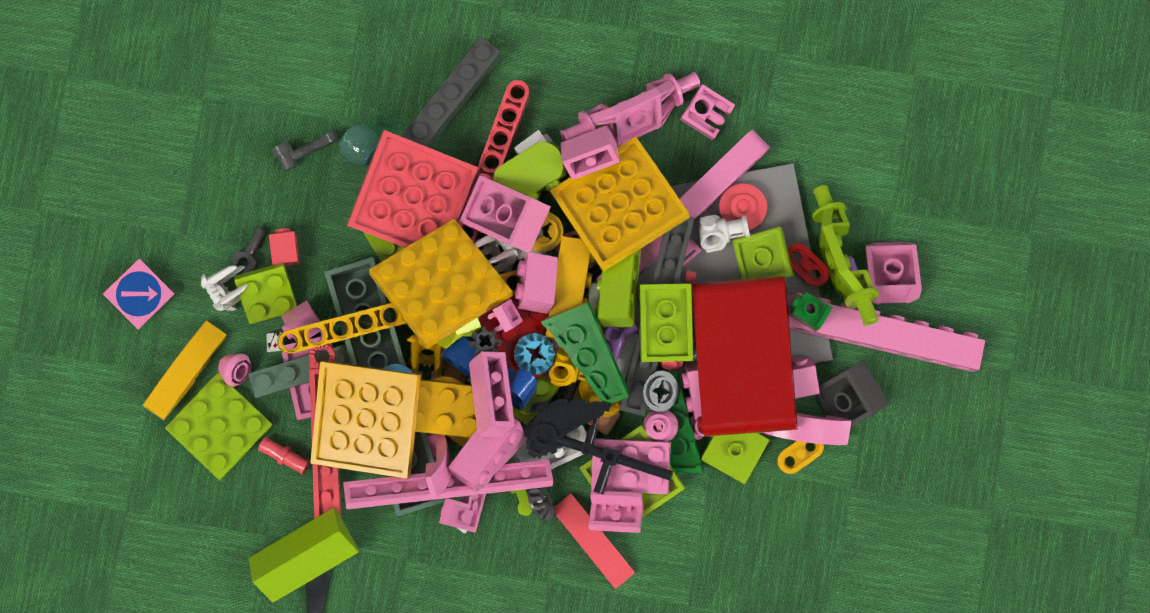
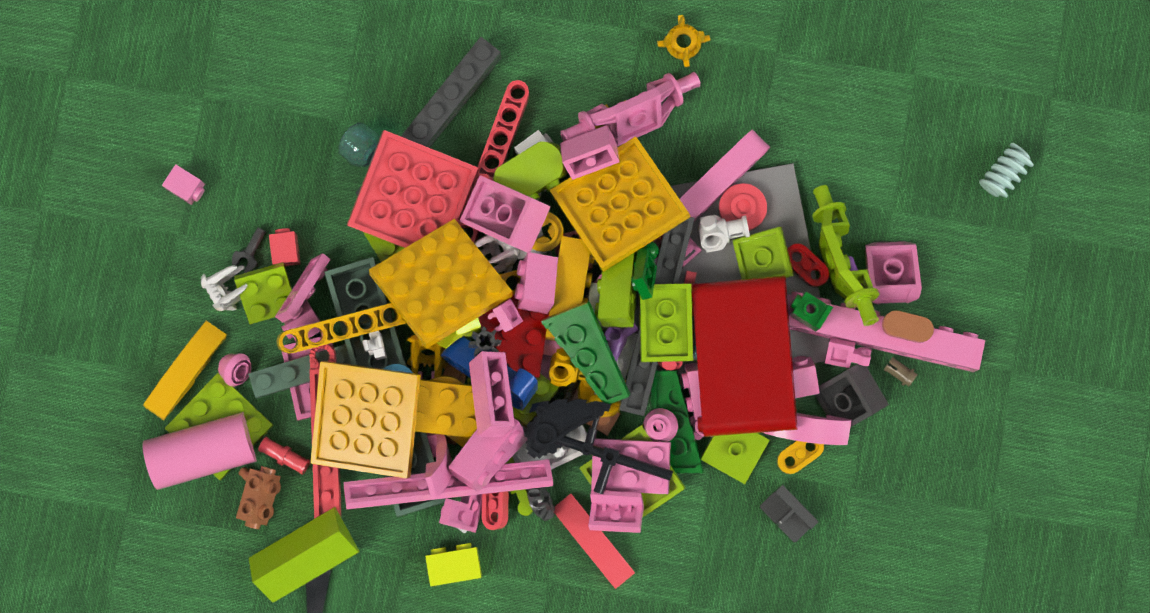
(138, 294): piece -> none
(184, 185): none -> bright pink brick
(198, 451): none -> bright pink brick
(258, 496): none -> nougat brick
(272, 342): white sticker -> none
(288, 156): dark grey brick -> none
(303, 288): none -> bright pink plate
(375, 345): none -> white plate
(454, 565): none -> neon yellow brick
(491, 505): none -> coral plate
(522, 355): medium azure gear -> none
(645, 270): none -> green plate
(663, 401): gear -> none
(677, 51): none -> yellow piece
(709, 99): bright pink brick -> none
(788, 513): none -> dark grey panel
(842, 353): none -> bright pink plate
(902, 373): none -> dark tan pin
(907, 326): none -> nougat tile
(1006, 171): none -> light aqua piece

